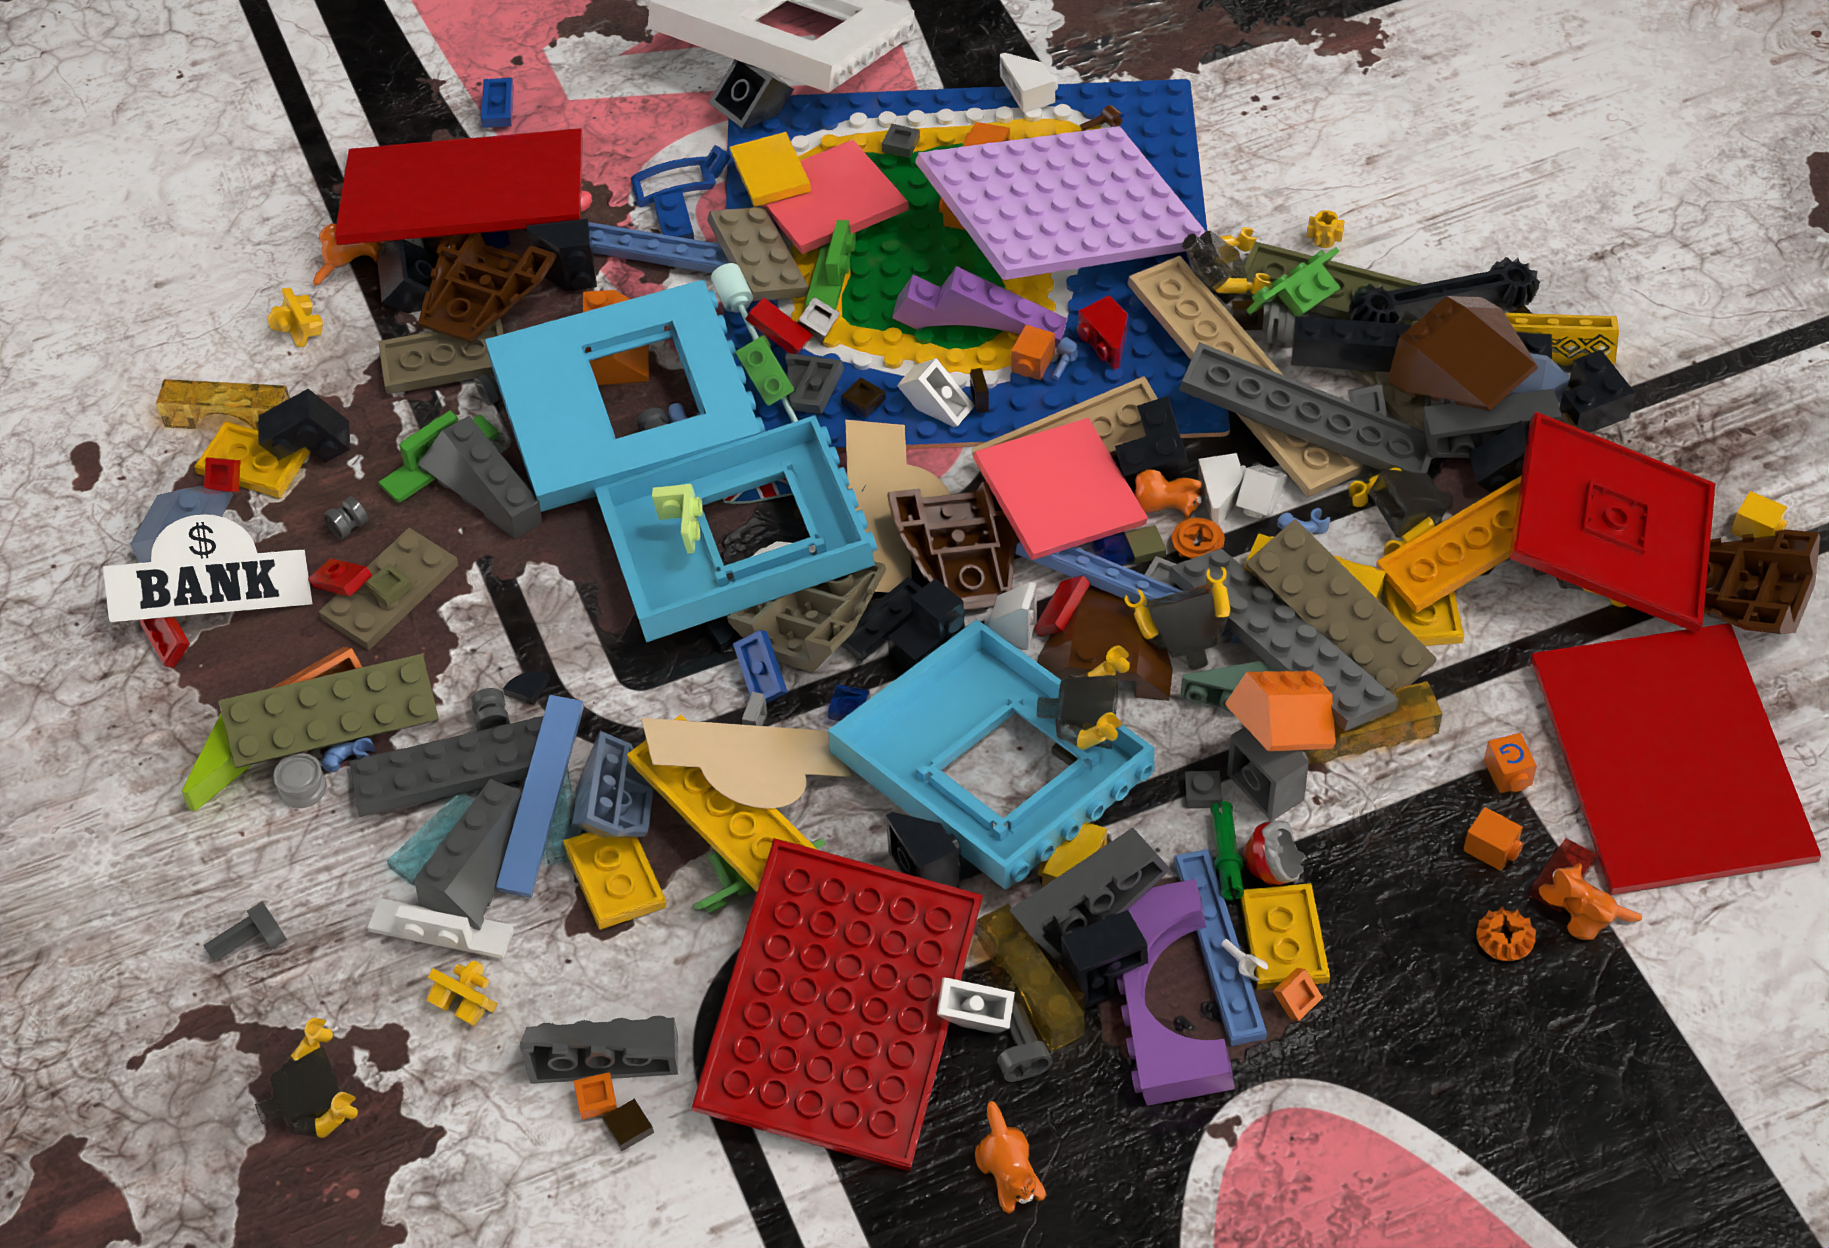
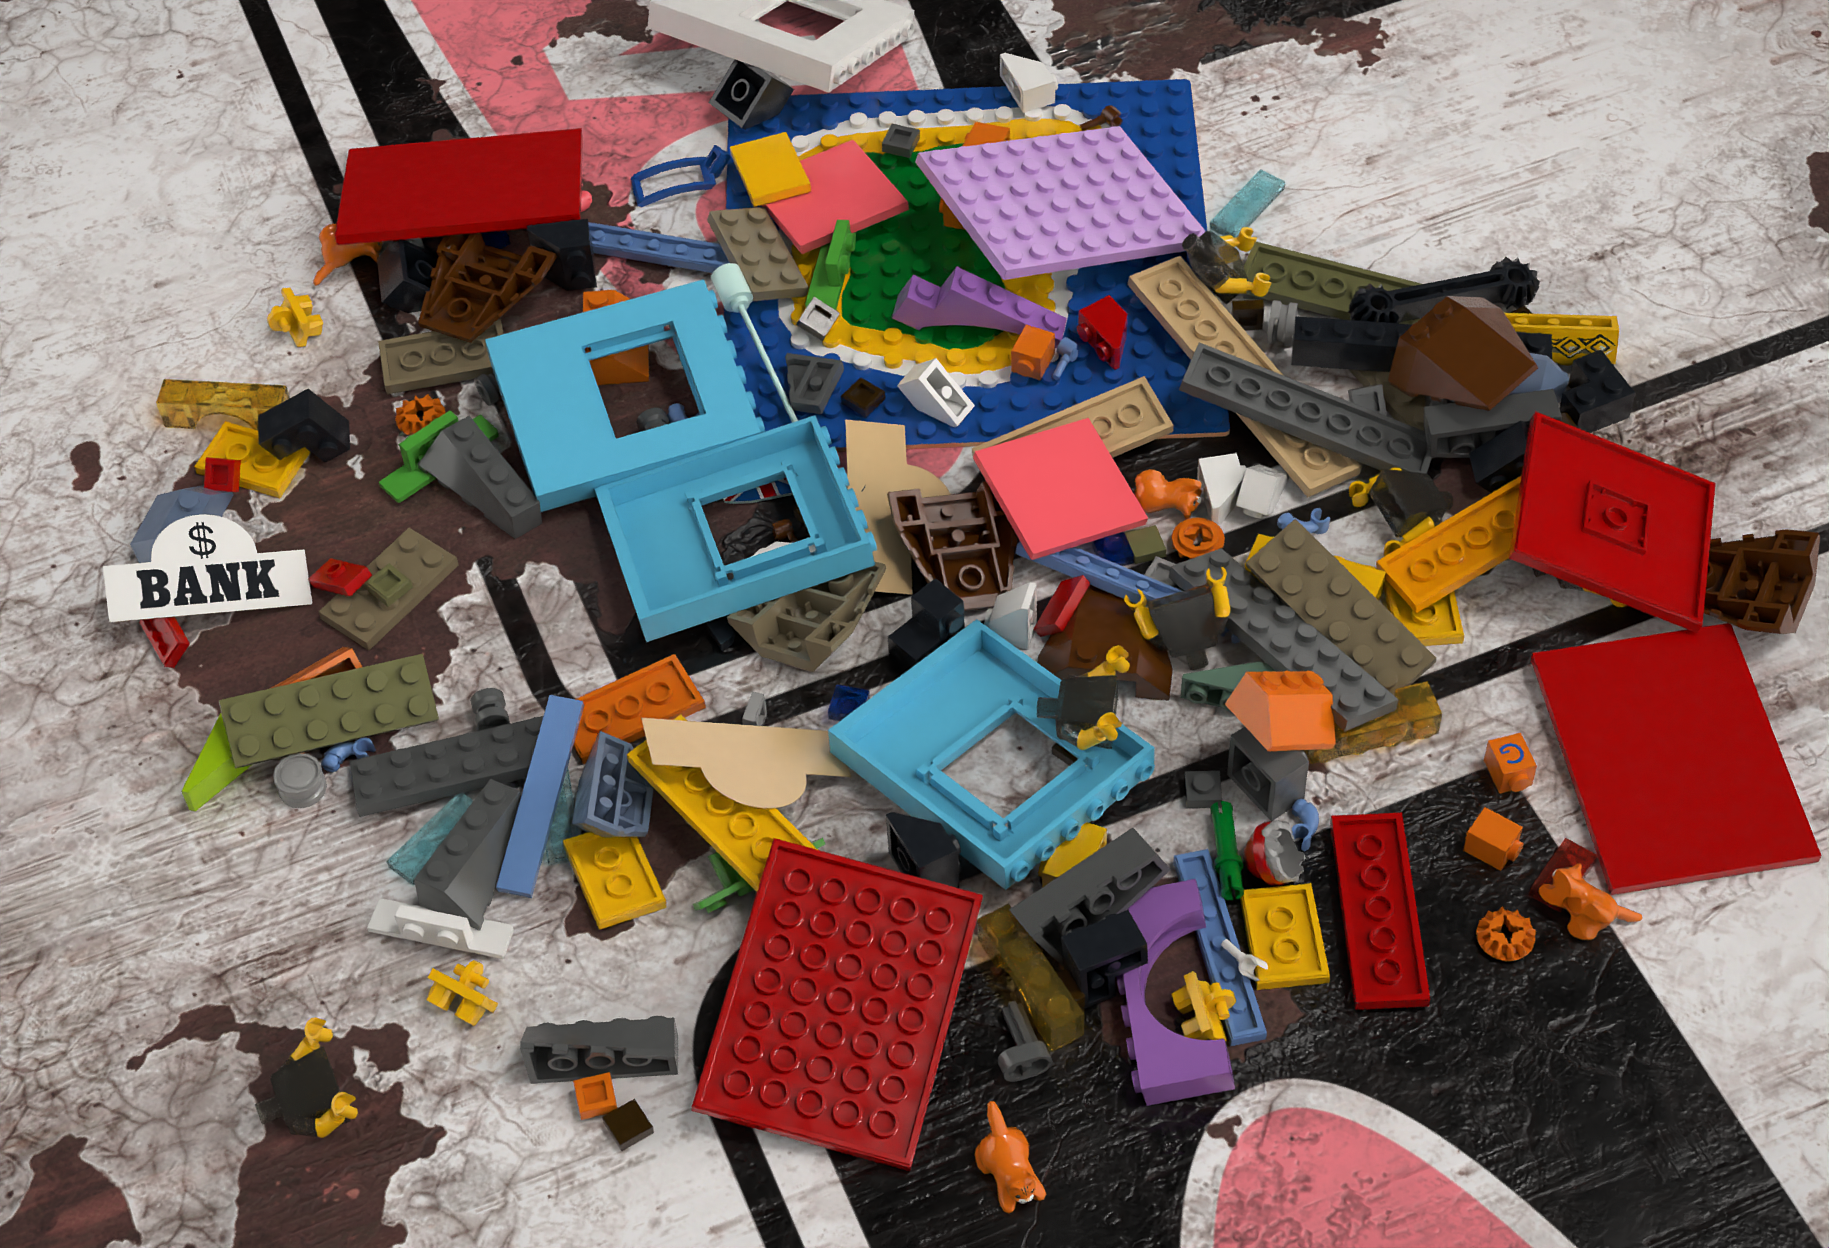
(257, 922): dark grey piece -> none
(345, 517): dark grey wheel -> none
(407, 417): none -> orange gear
(497, 102): blue plate -> none
(527, 686): black tile -> none
(652, 692): none -> orange tile
(673, 215): blue plate -> none
(680, 502): yellowish green bracket -> none
(760, 666): blue plate -> none
(765, 370): bright green bracket -> none
(778, 327): red tile -> none
(784, 530): none -> reddish brown hand
(882, 620): black plate -> none
(975, 1005): white slope -> none
(979, 390): dark brown tile -> none
(1161, 446): black brick -> none
(1209, 1004): none -> yellow hips
(1247, 204): none -> clear light blue tile
(1297, 994): orange plate -> none
(1304, 288): bright green bracket -> none
(1310, 818): none -> medium blue arm
(1325, 229): yellow gear -> none
(1379, 911): none -> red plate
(1759, 517): yellow brick -> none

